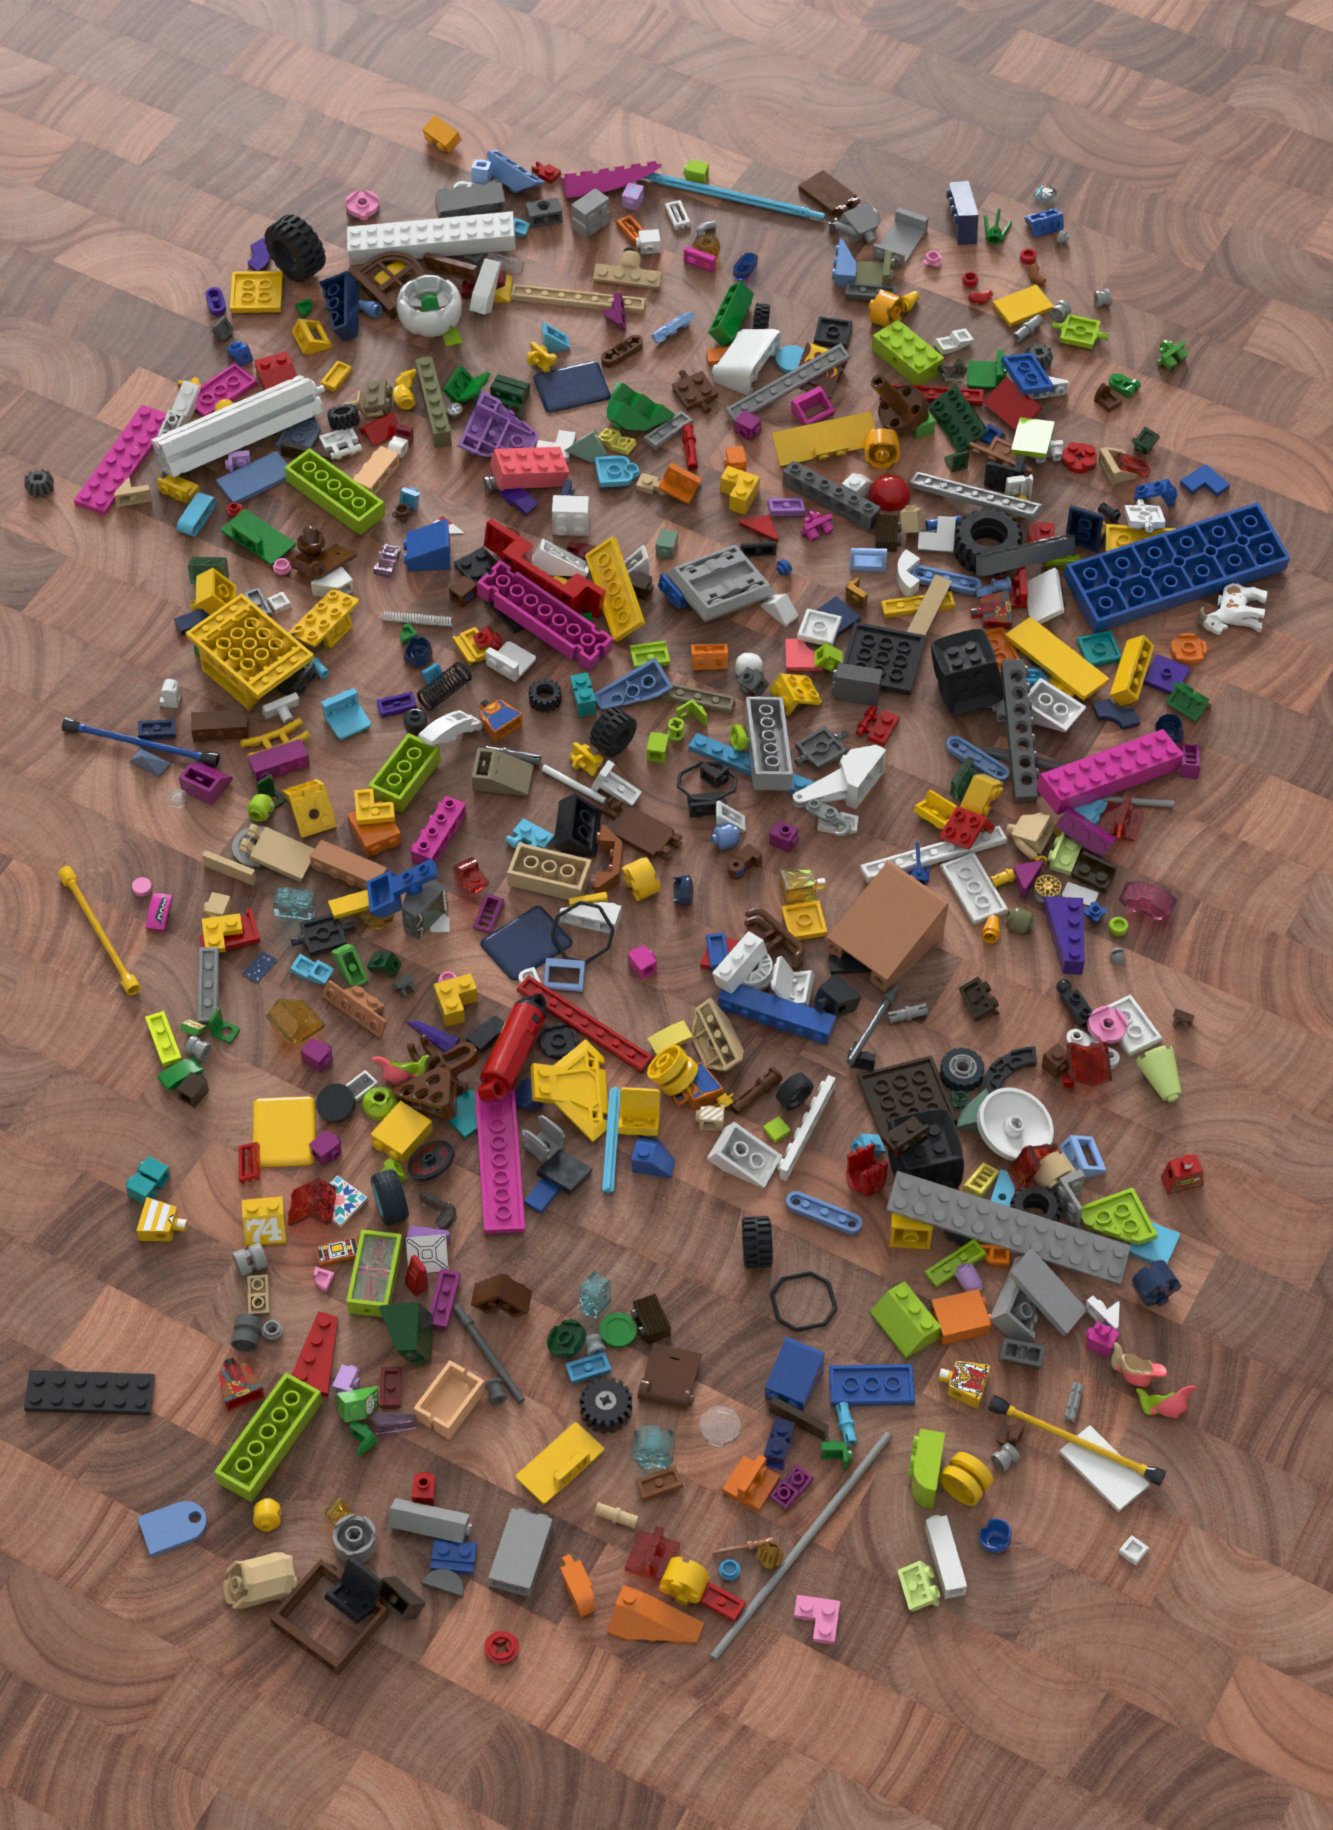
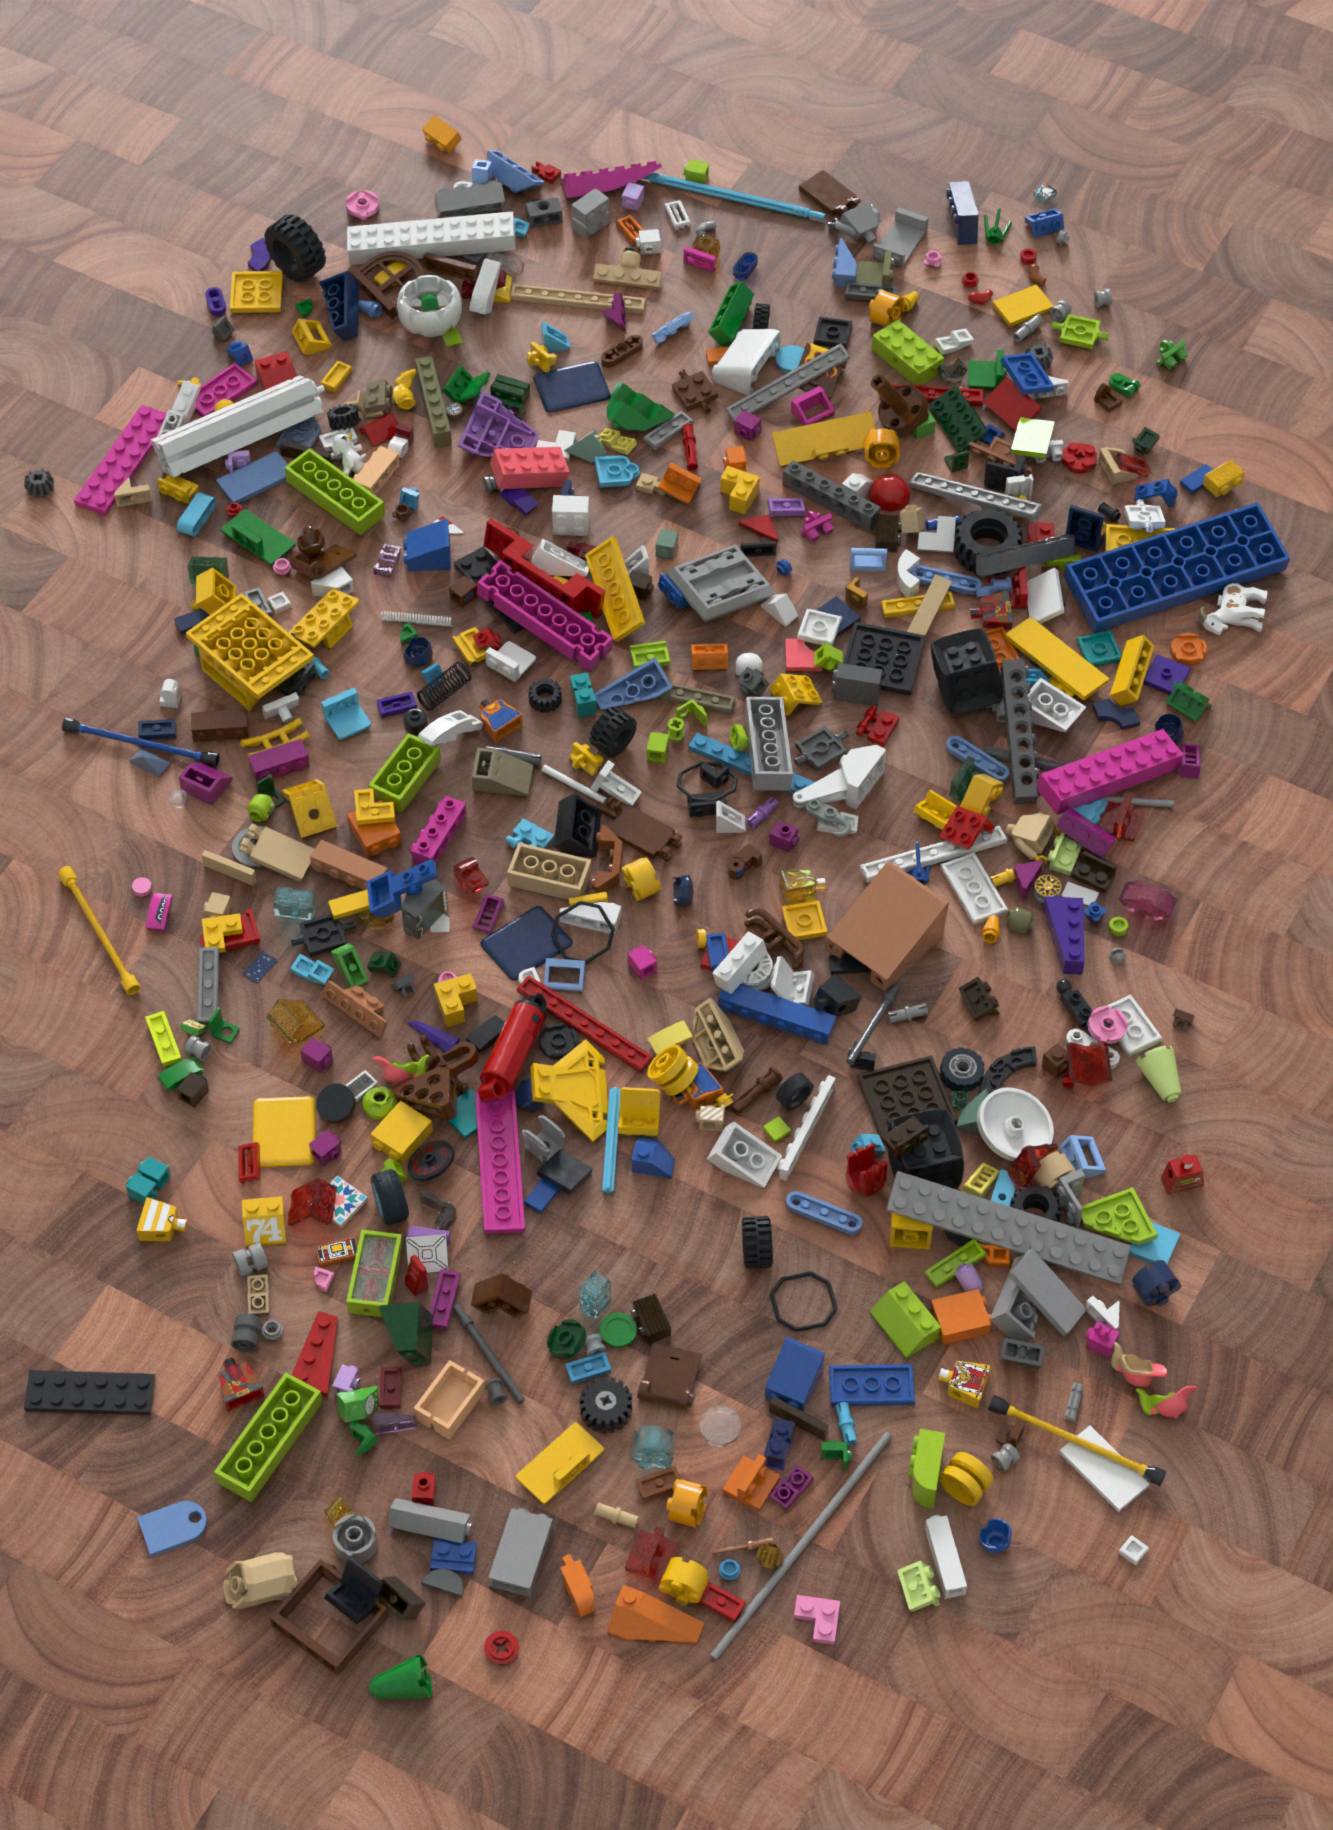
(267, 1513): yellow head -> none
(351, 459): none -> white animal
(403, 1681): none -> green cone
(687, 1503): none -> light orange brick
(701, 939): none -> yellow tile
(725, 836): medium blue head -> none
(762, 812): none -> medium lavender pin
(1223, 478): none -> yellow brick

